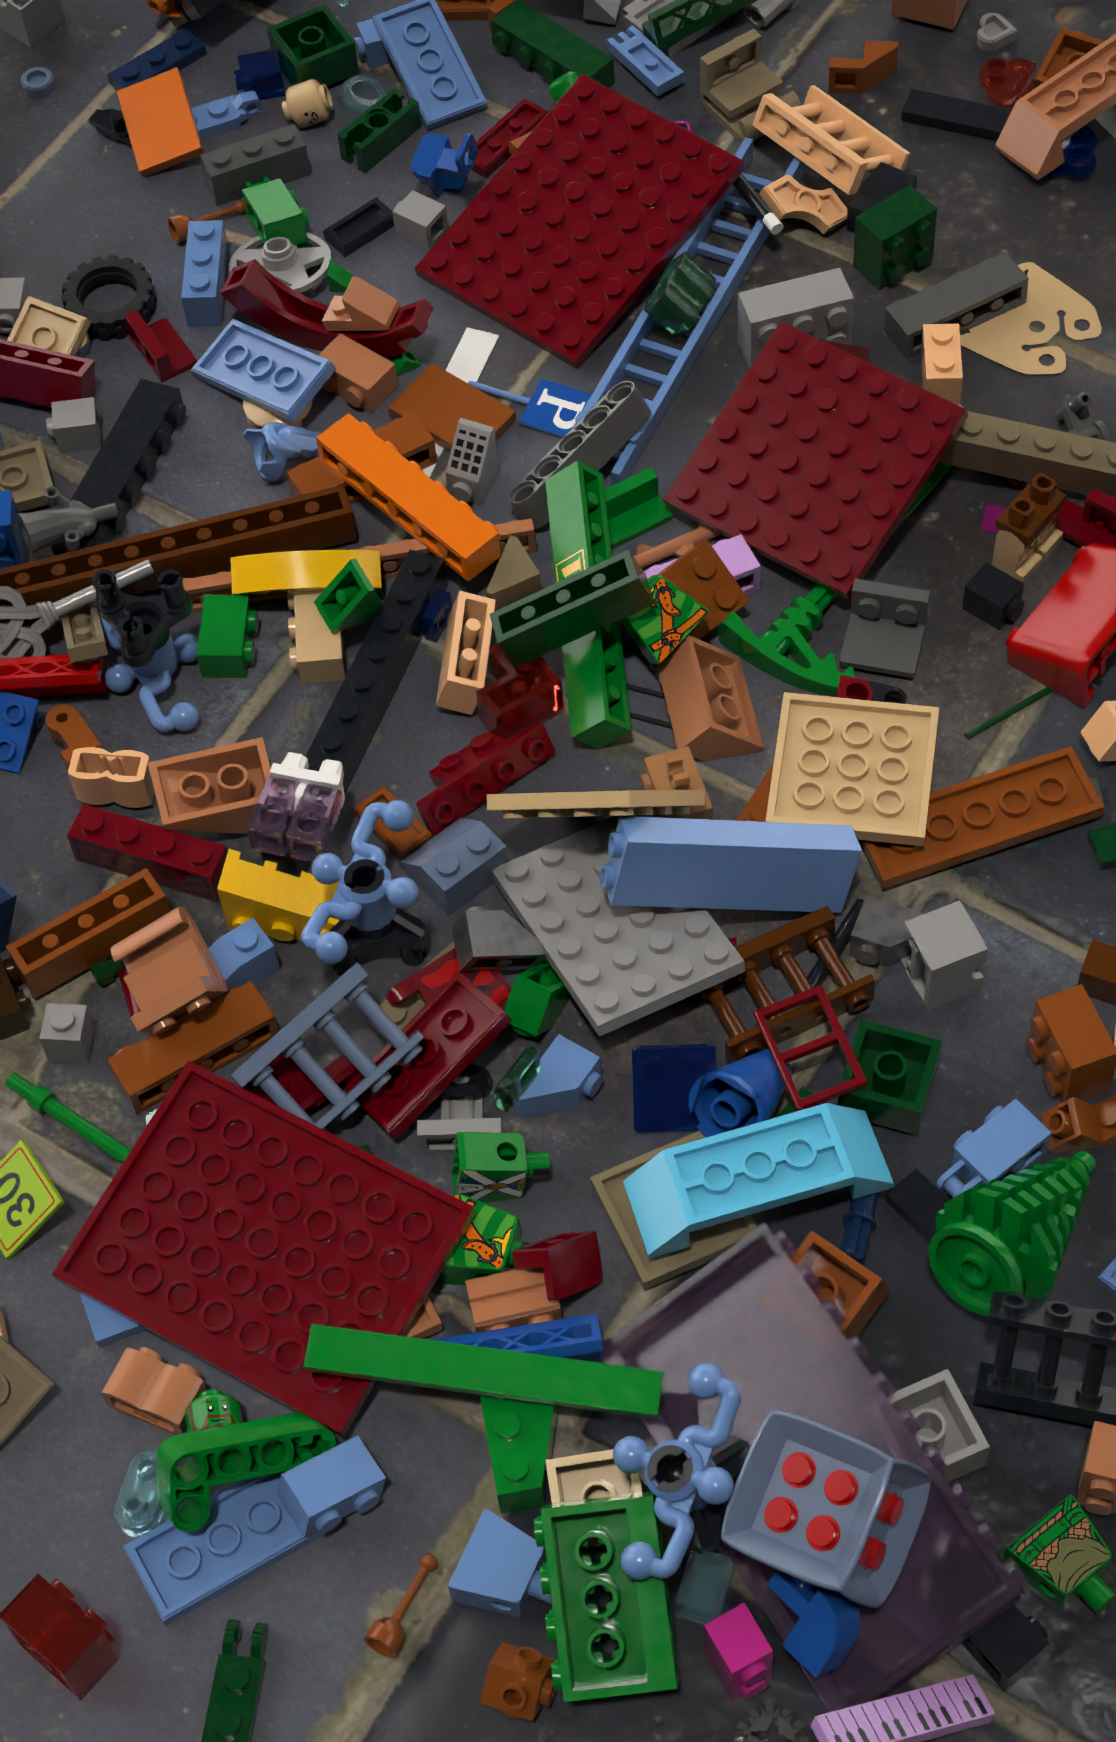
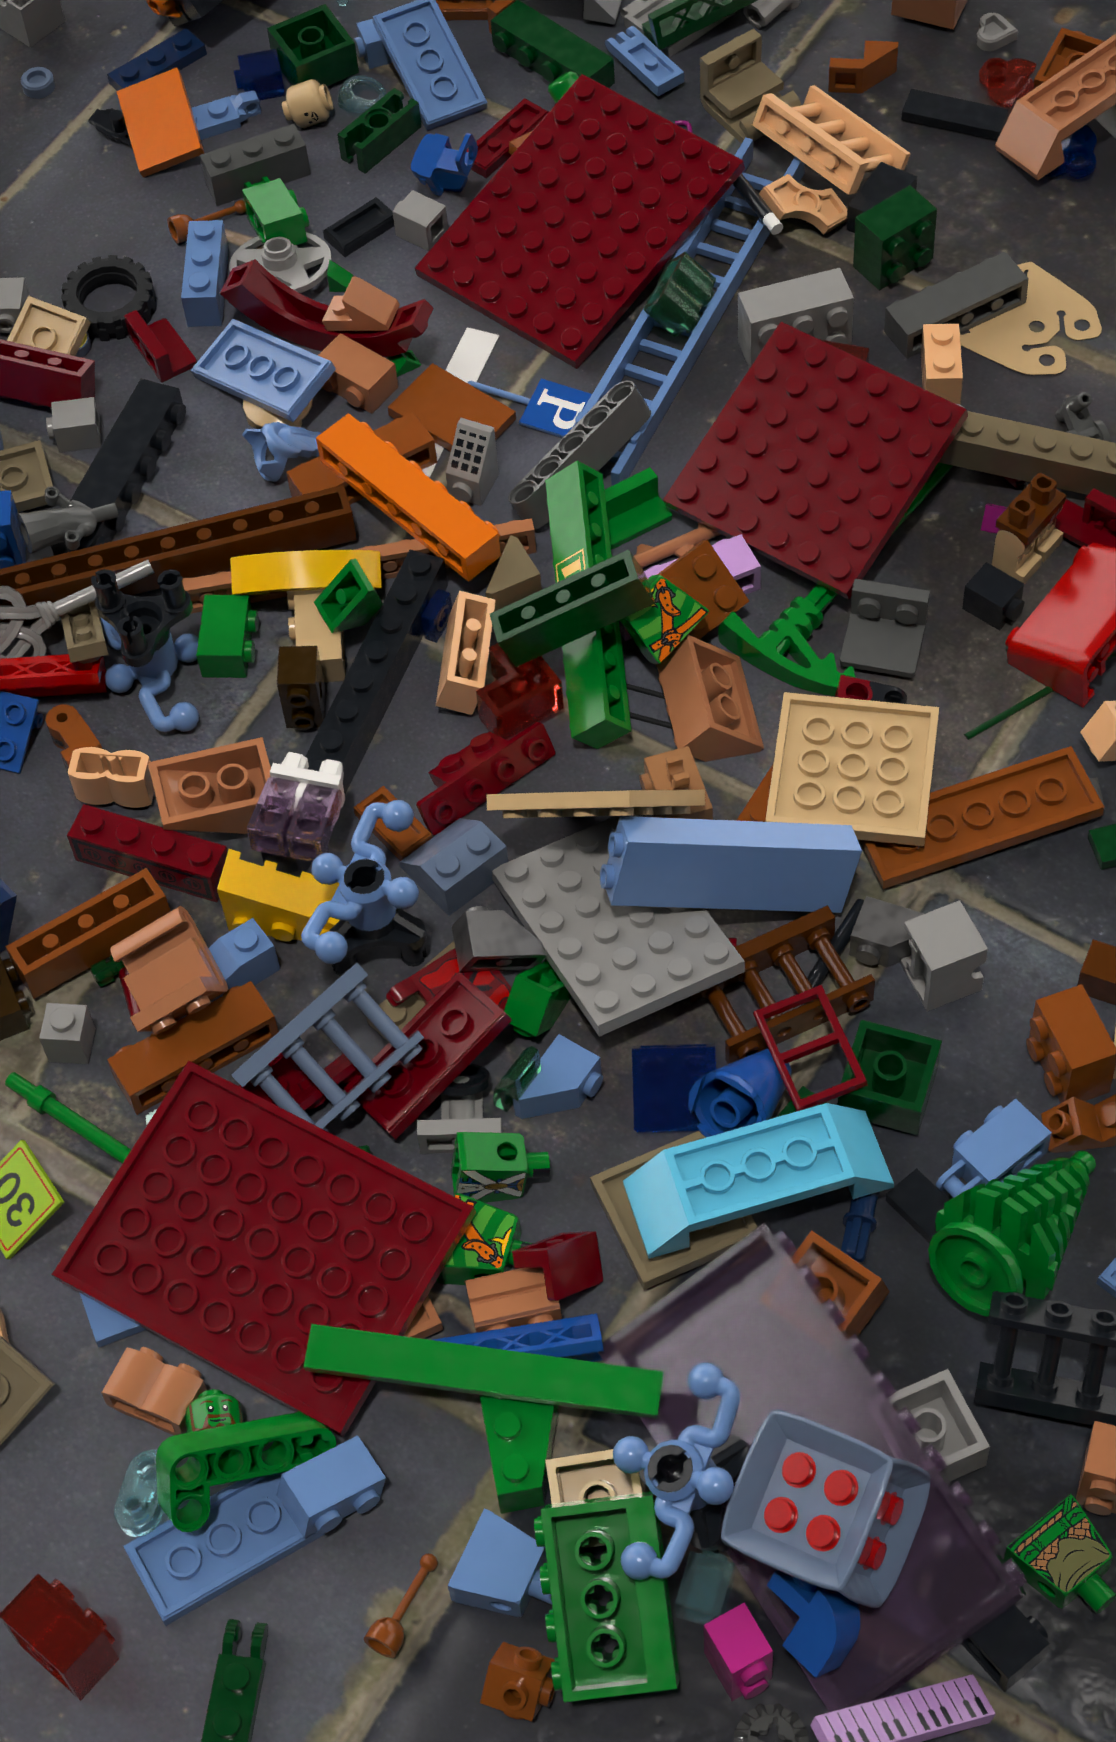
(301, 686): none -> dark brown brick

